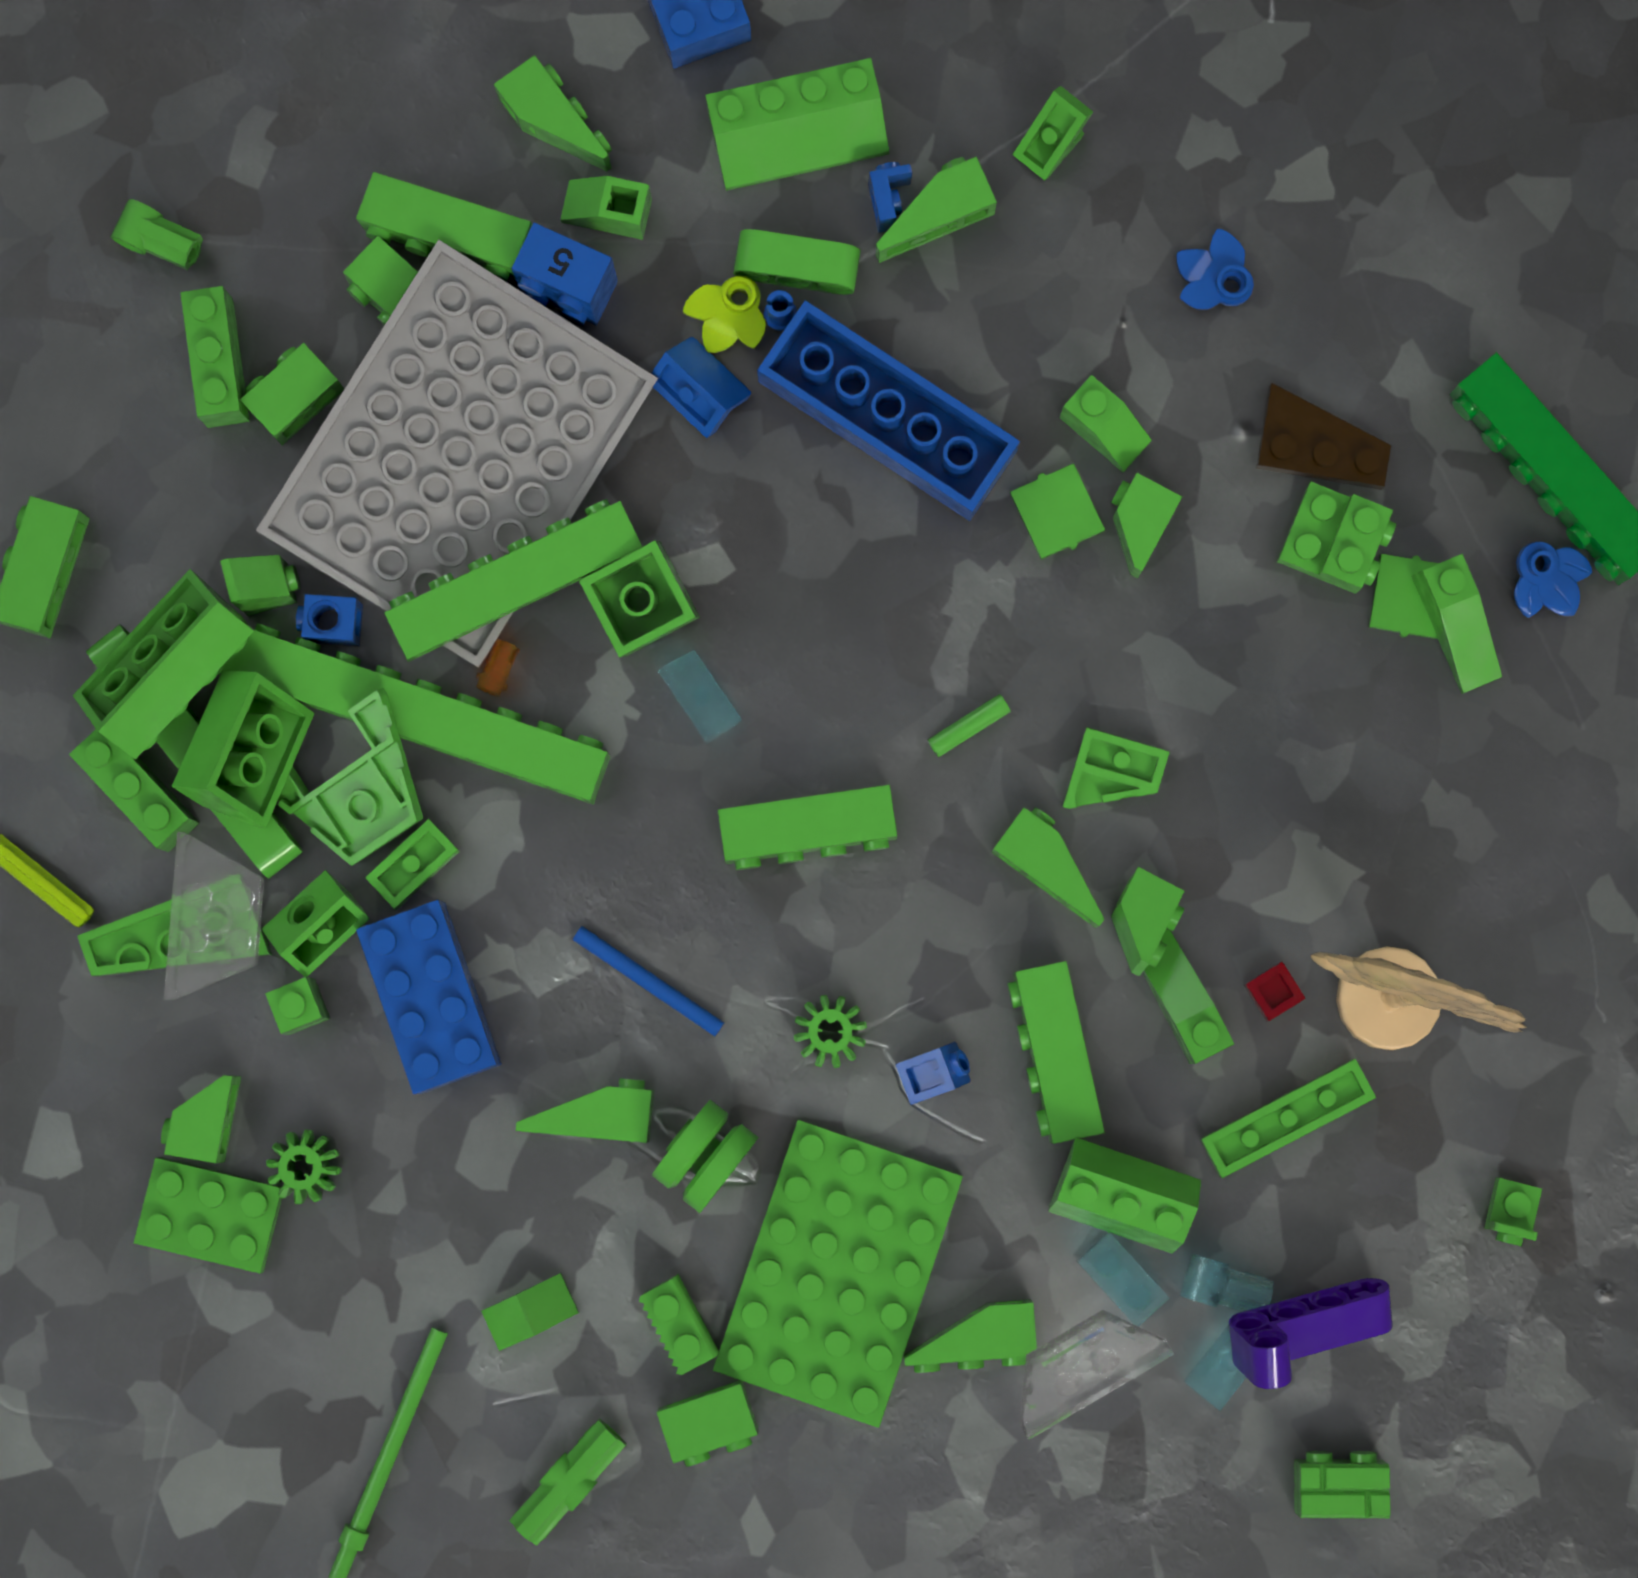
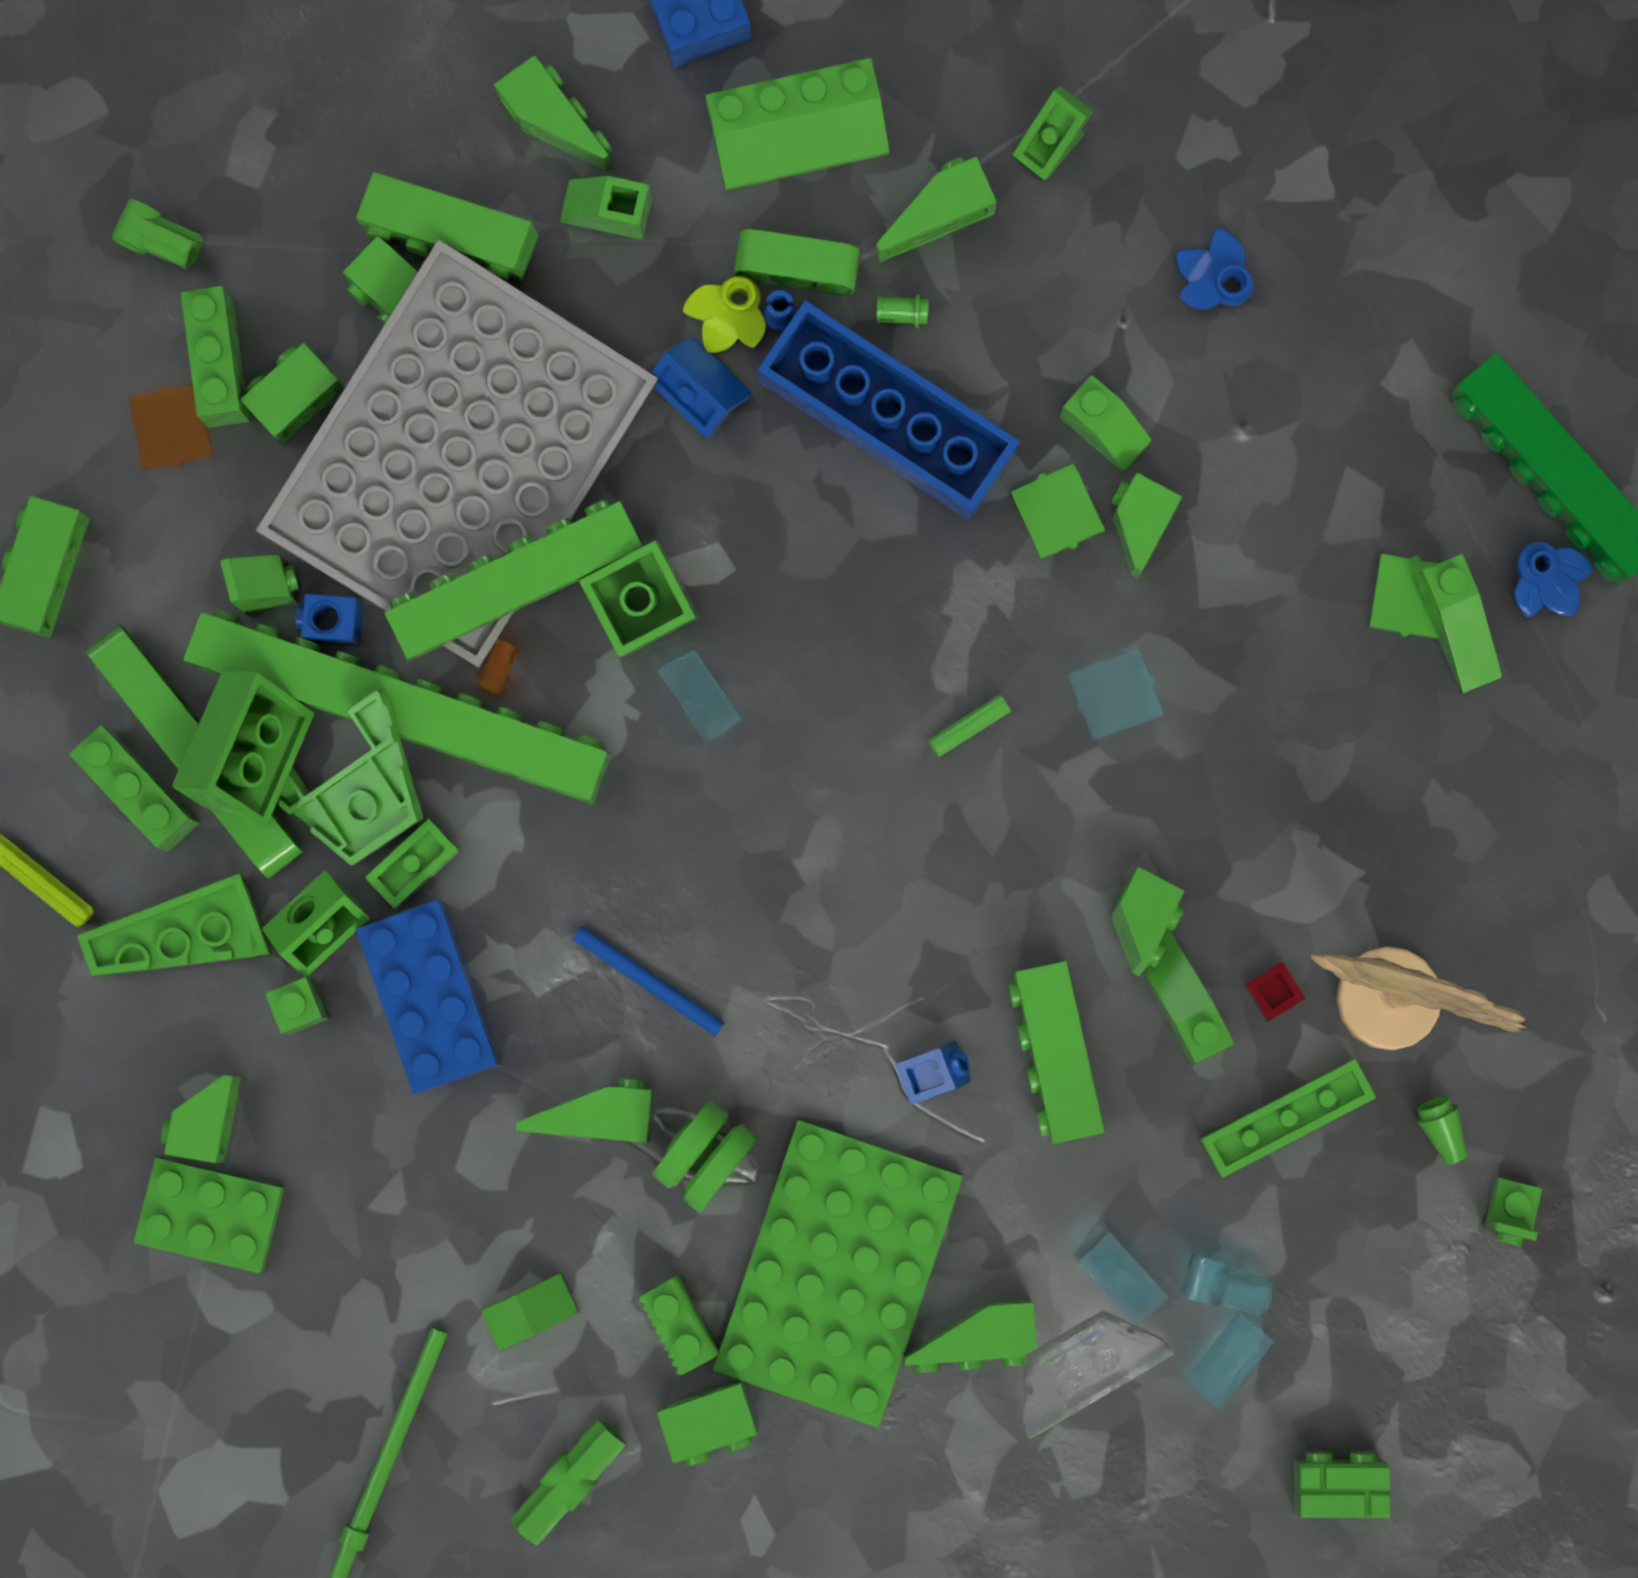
(162, 665): bright green slope -> none
(169, 428): none -> clear orange piece
(211, 919): clear wing -> none
(293, 1177): bright green gear -> none
(565, 275): blue brick -> none
(808, 825): bright green brick -> none
(831, 1017): bright green gear -> none
(887, 202): blue bracket -> none
(903, 310): none -> bright green pin
(1043, 858): bright green slope -> none
(1113, 769): bright green wing -> none
(1116, 694): none -> clear light blue piece
(1126, 1196): bright green slope -> none
(1276, 1333): dark purple beam -> none
(1317, 444): dark brown wing -> none
(1337, 537): bright green plate -> none
(1443, 1127): none -> bright green cone

